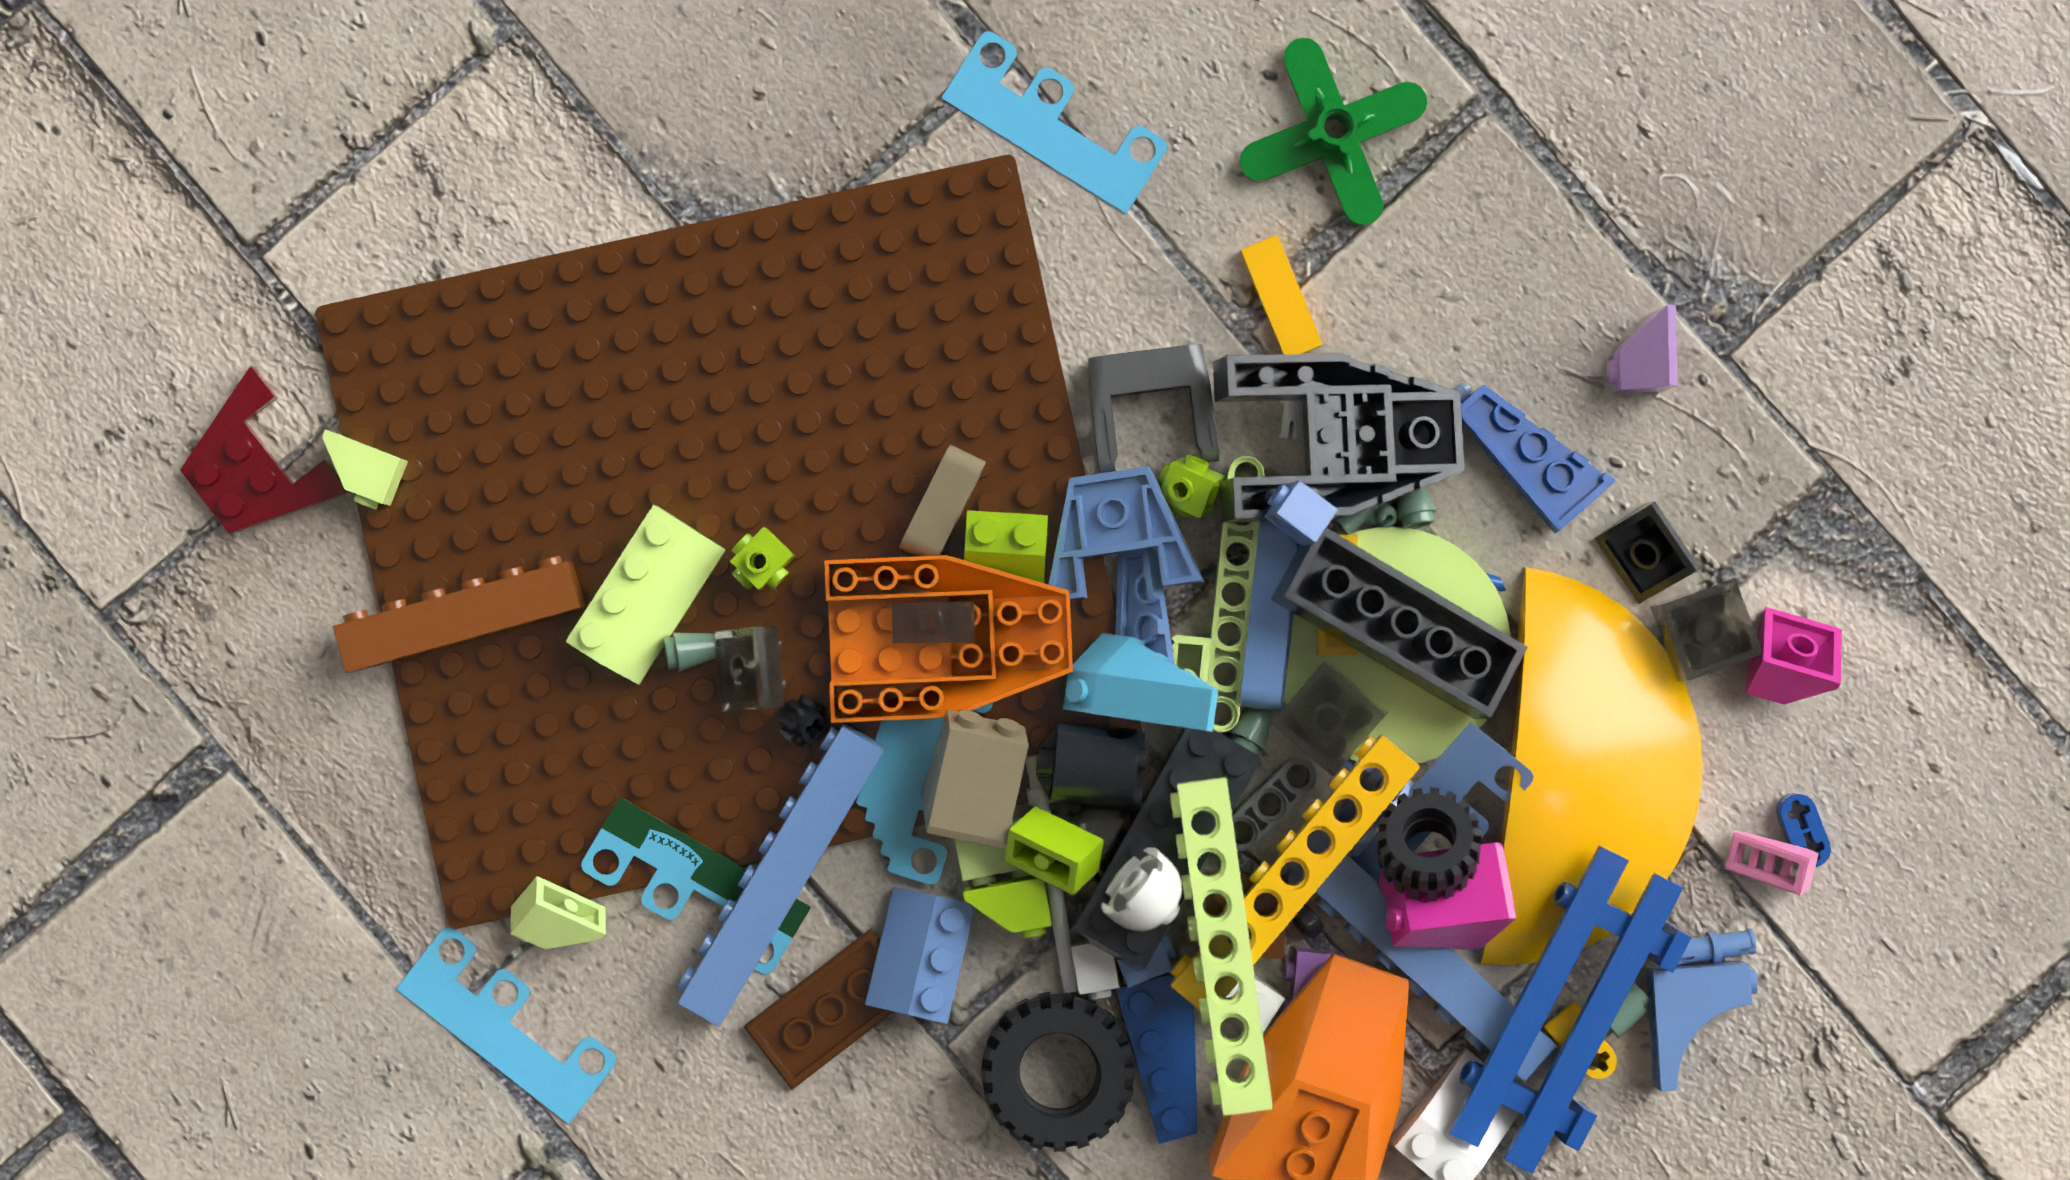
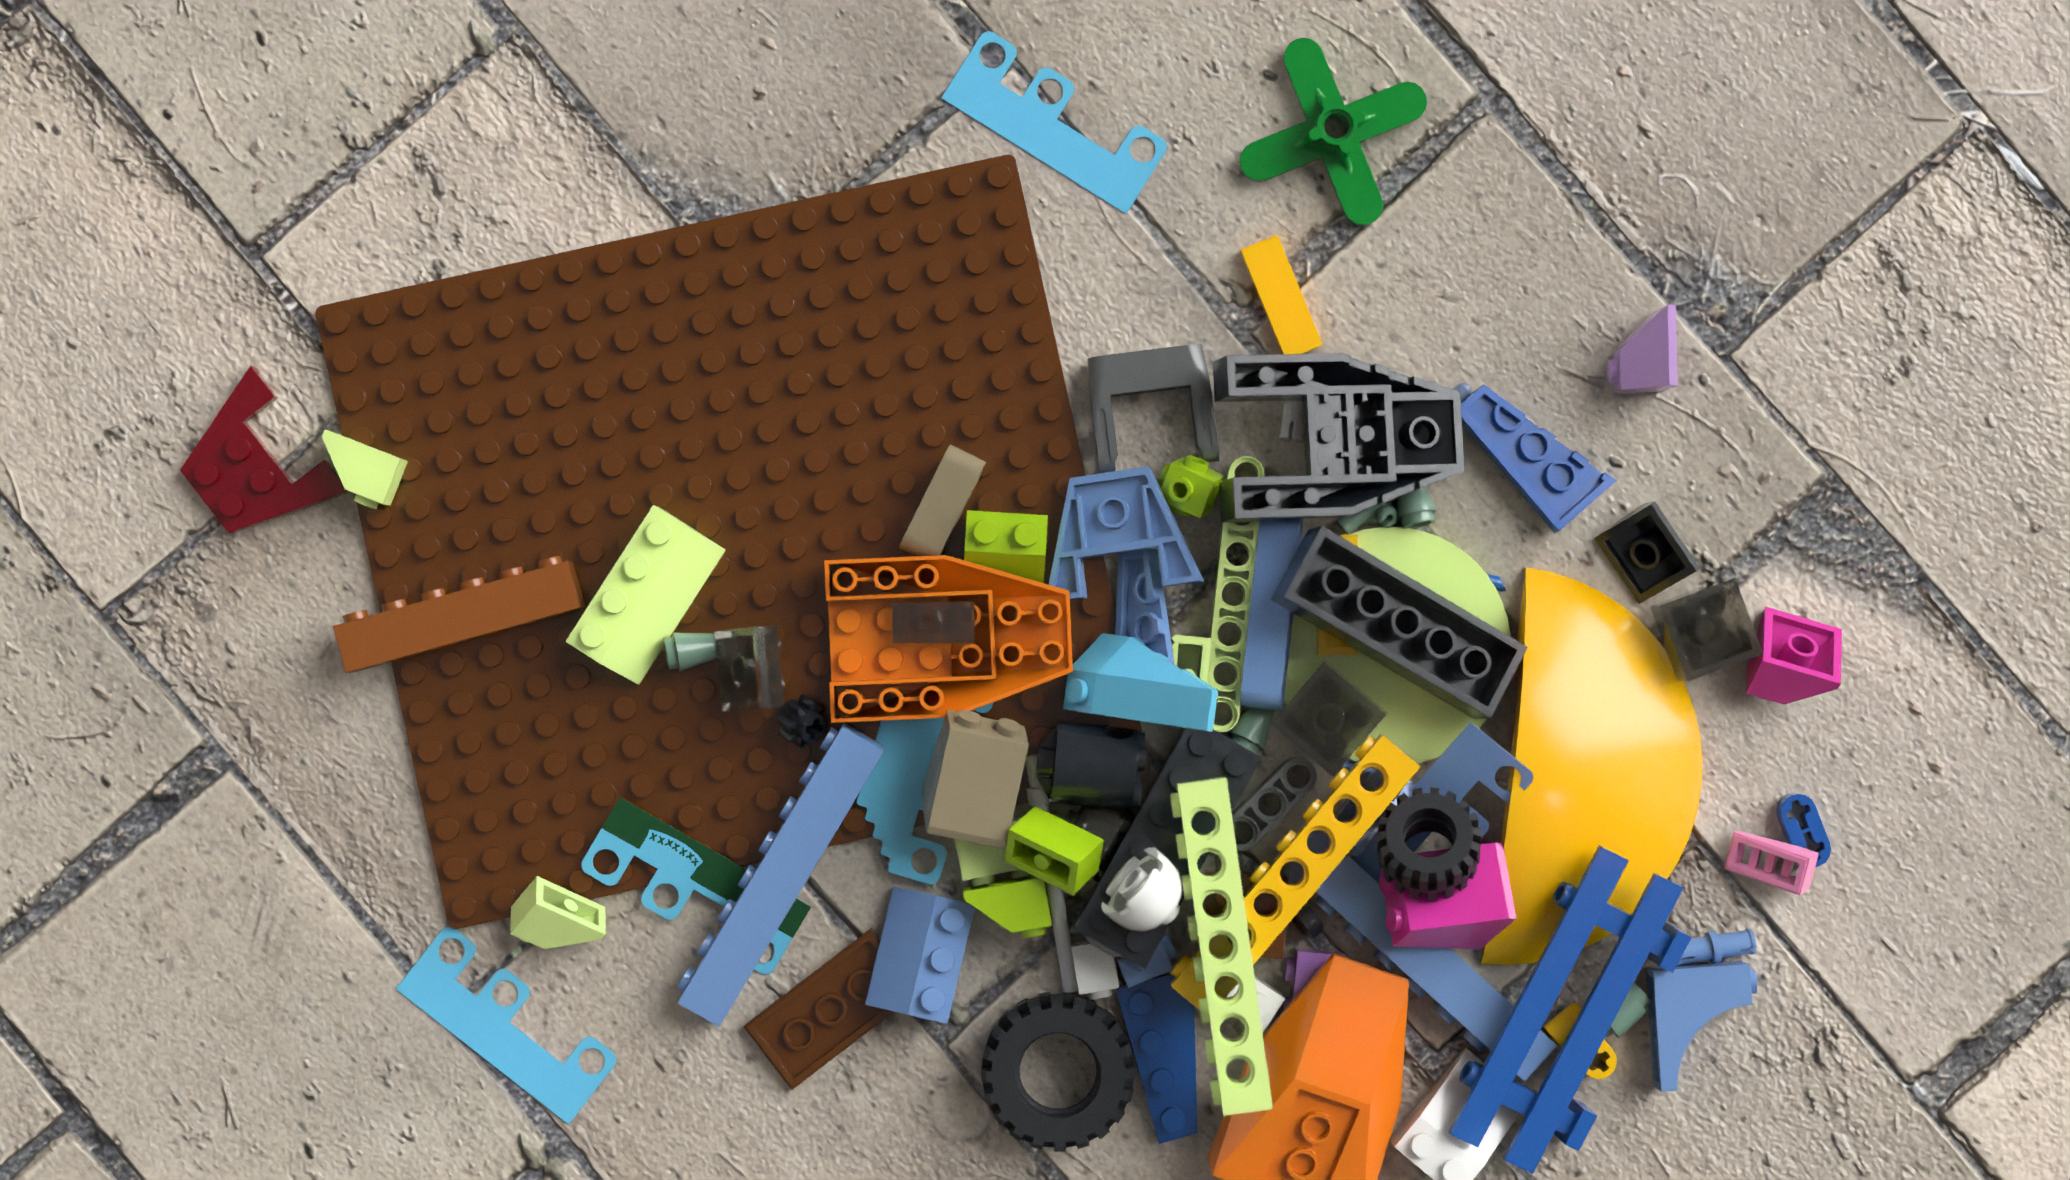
(776, 557): lime brick -> none
(1300, 512): brick -> none

